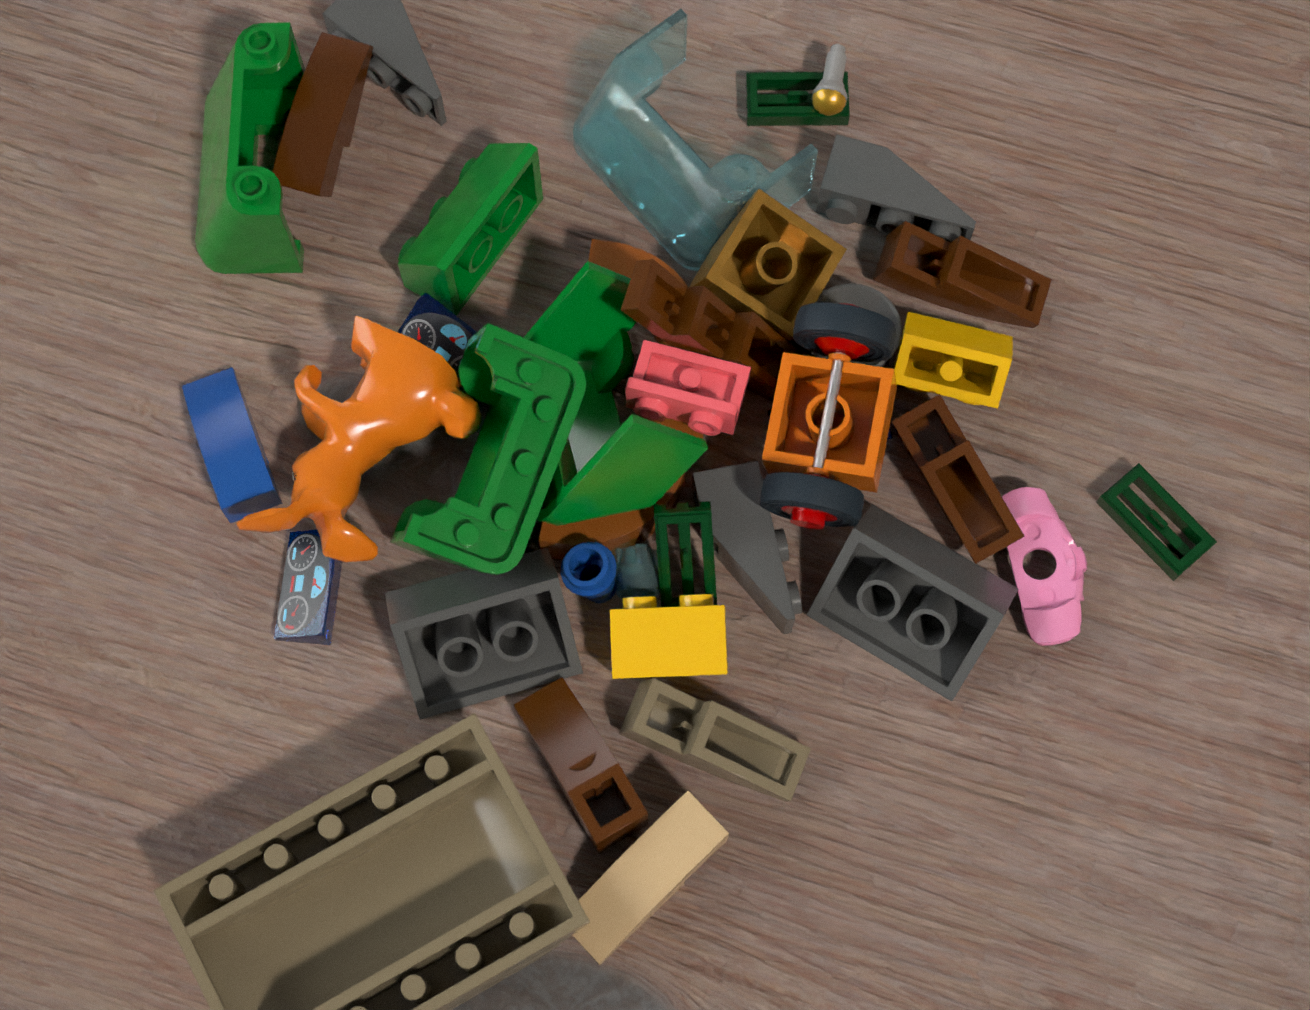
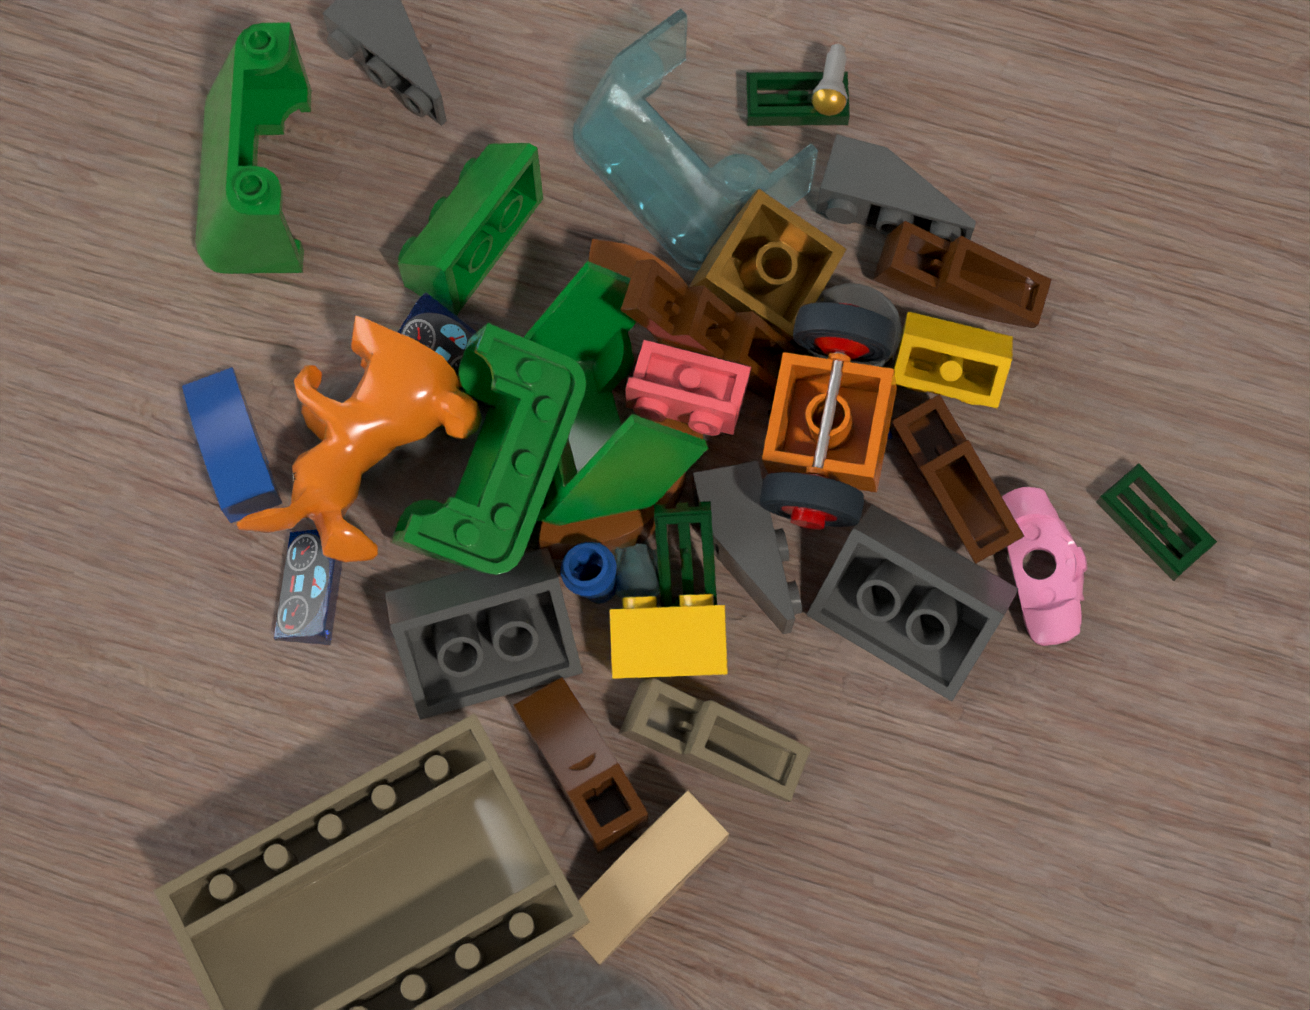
(322, 115): reddish brown slope -> none

